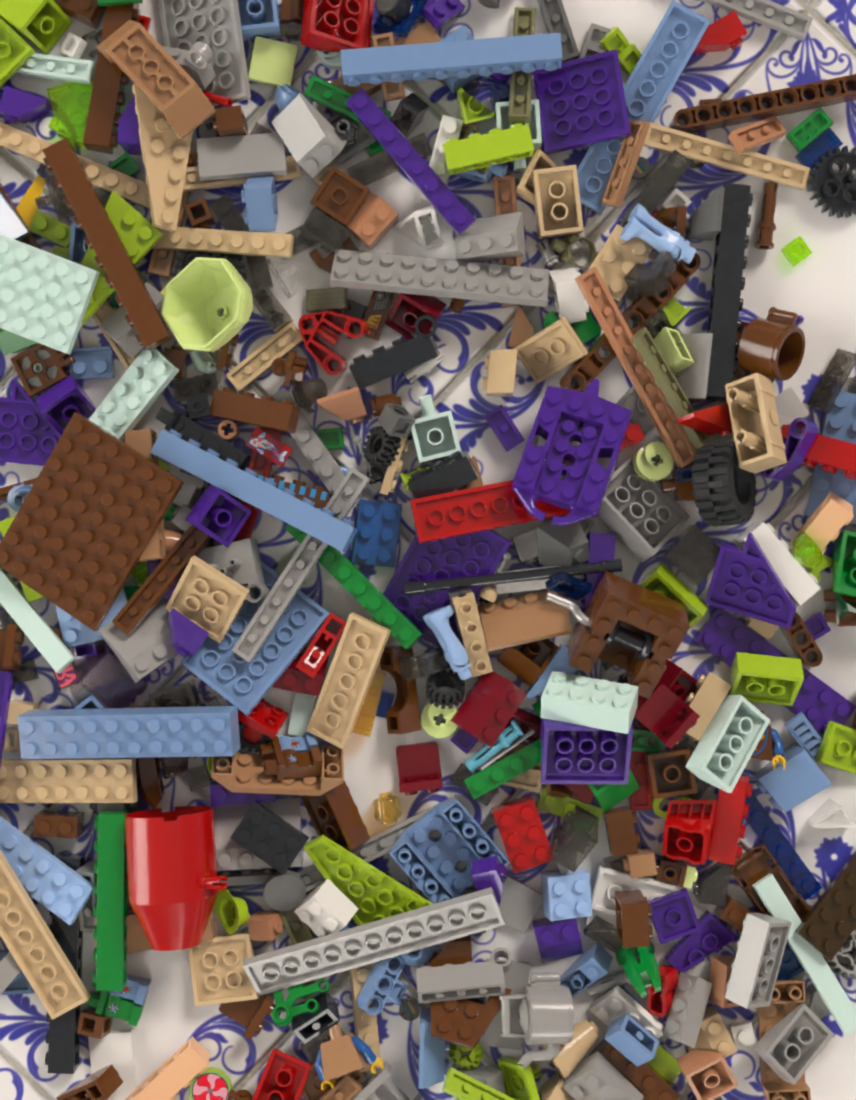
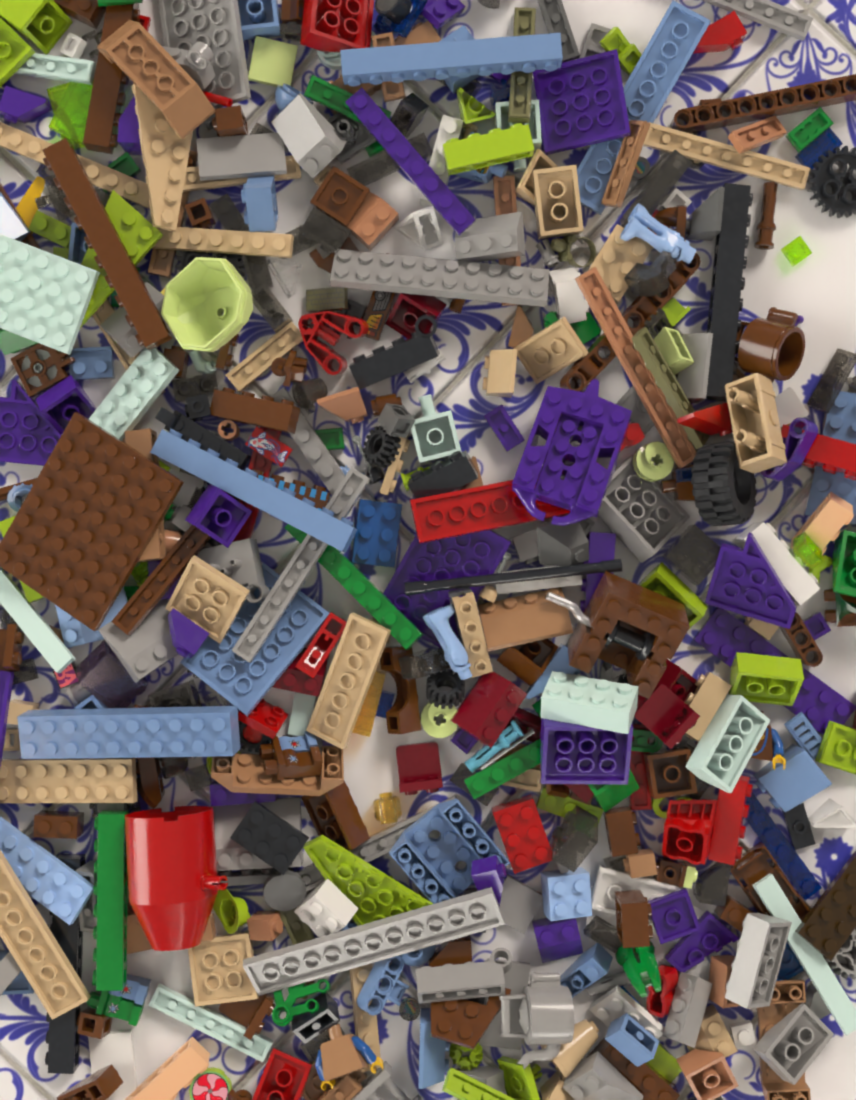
(85, 650): dark purple piece -> none
(210, 1022): none -> light aqua plate
(568, 586): clear blue tile -> none
(798, 827): none -> black plate

